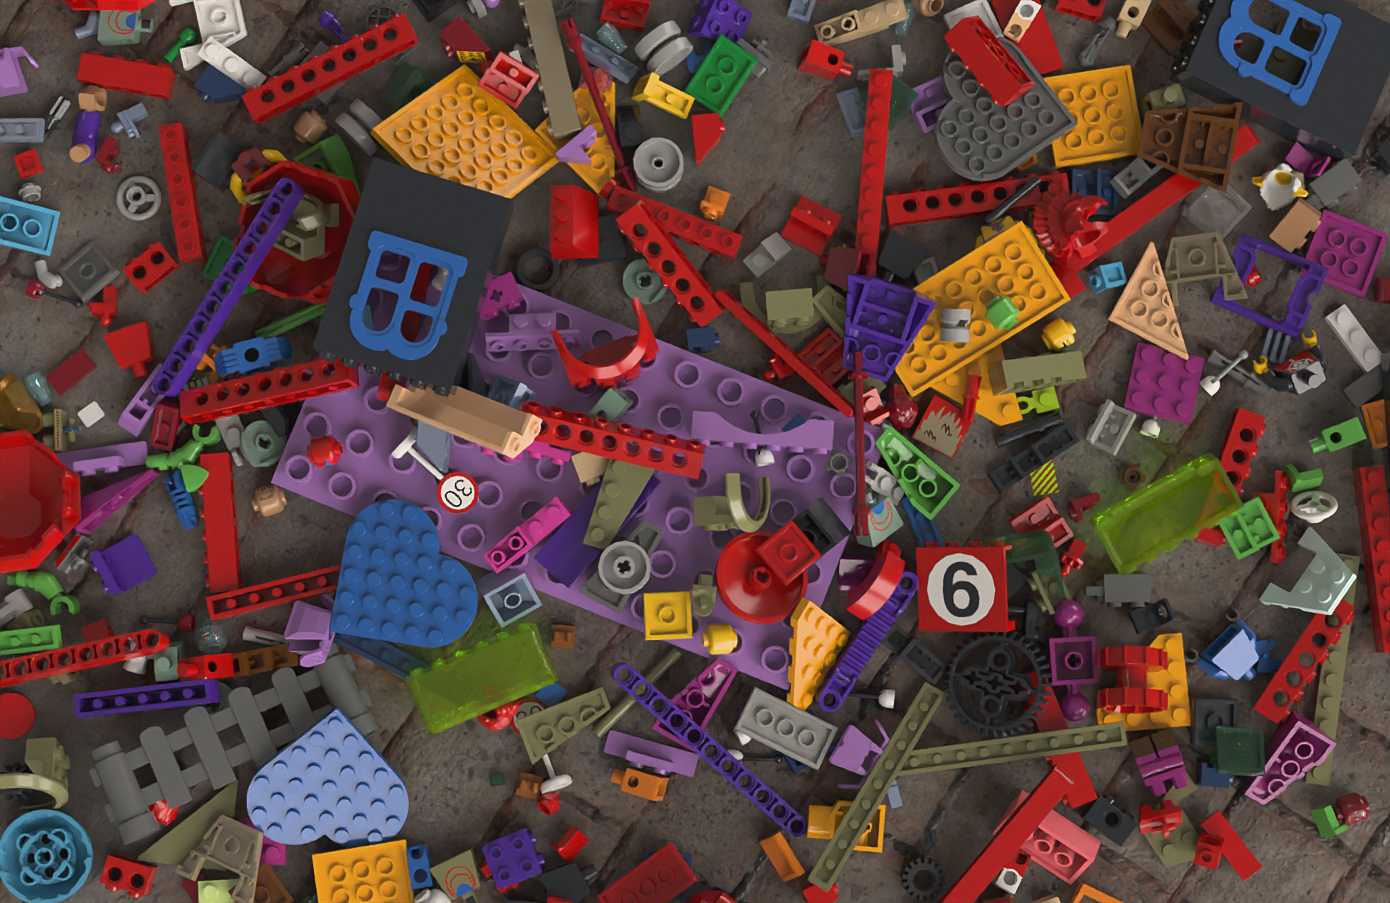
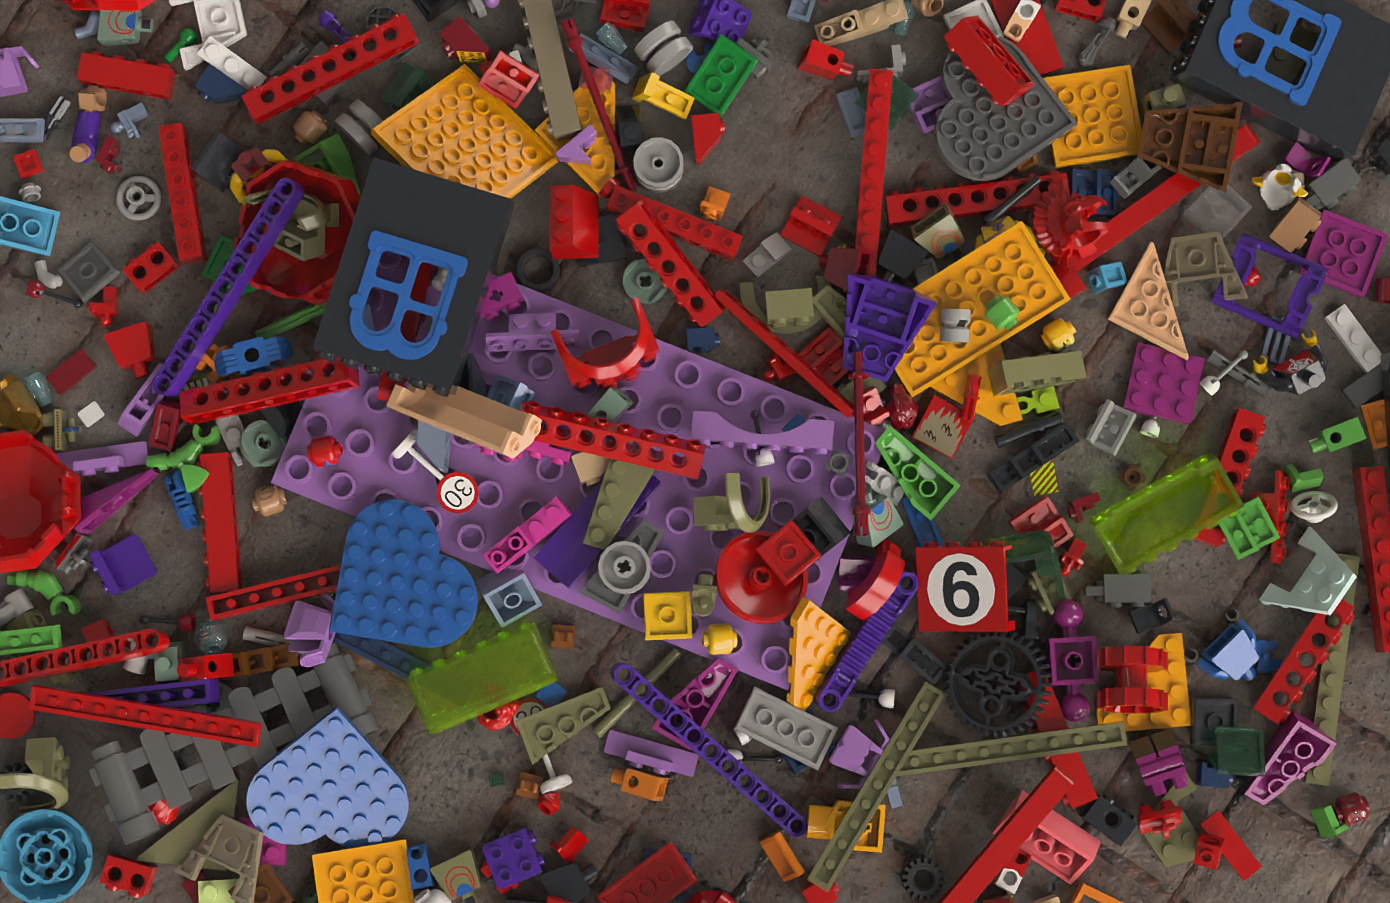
(145, 715): none -> red plate
(939, 233): none -> olive torso

